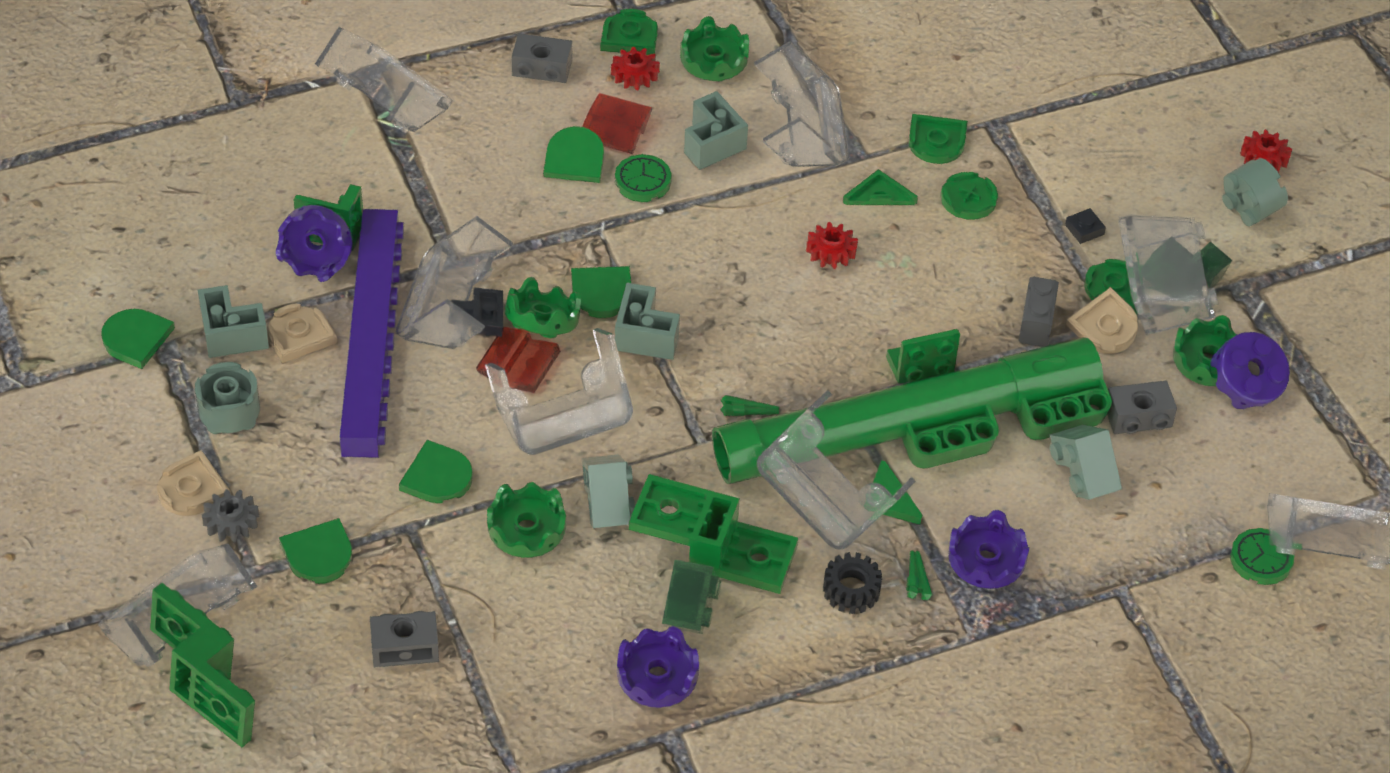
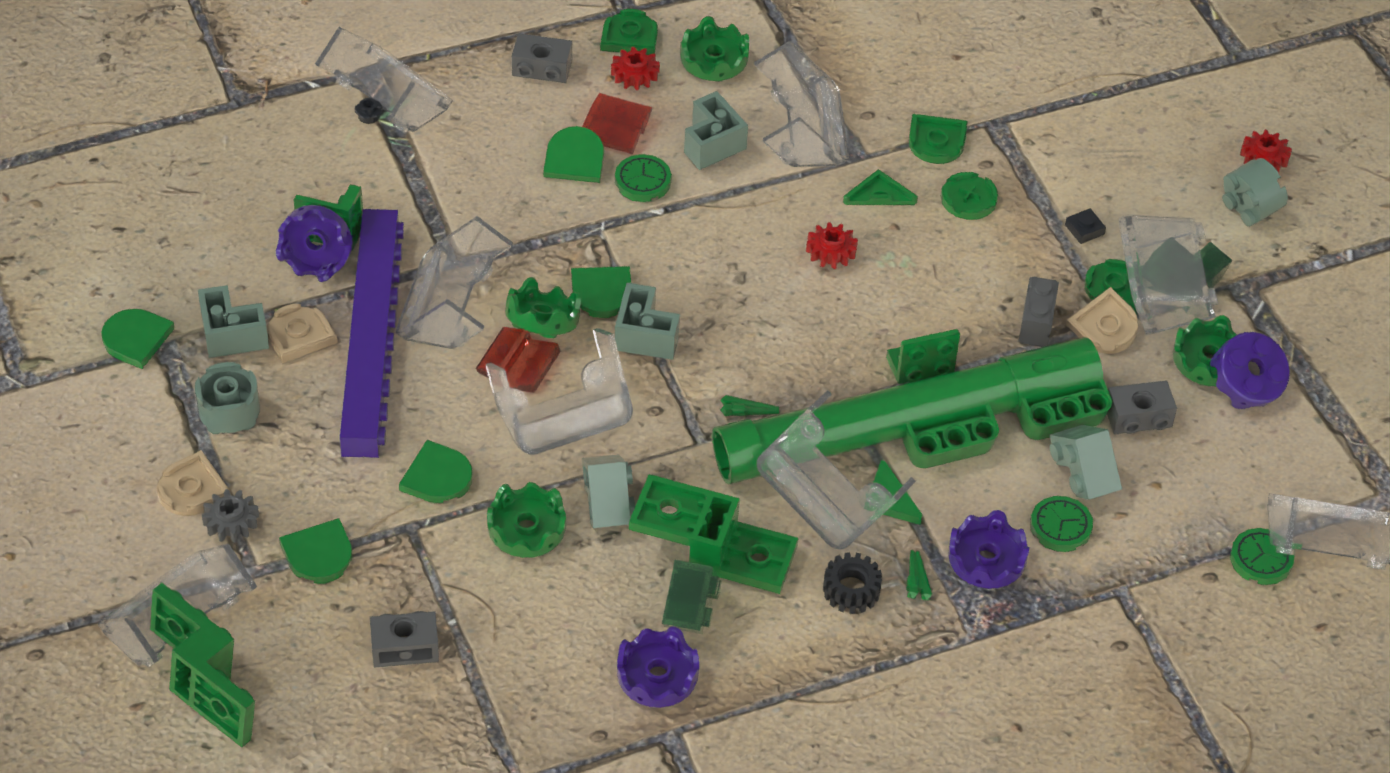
(368, 110): none -> black plate
(485, 308): black hinge -> none
(1061, 523): none -> green tile

